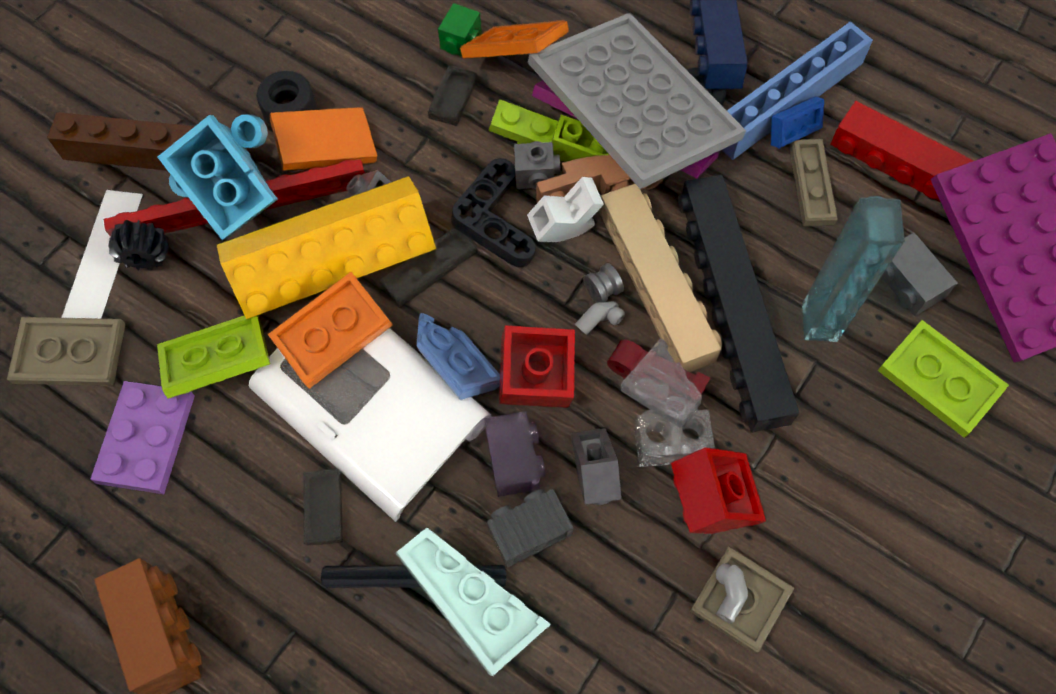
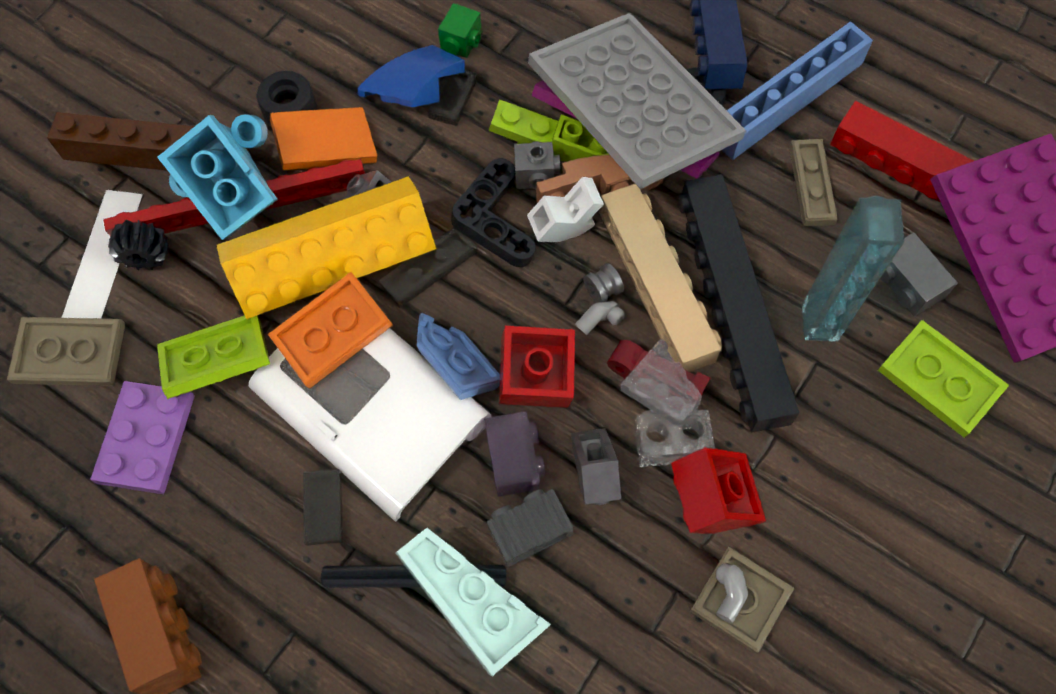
(412, 77): none -> blue slope
(515, 39): orange tile -> none
(797, 122): blue plate -> none

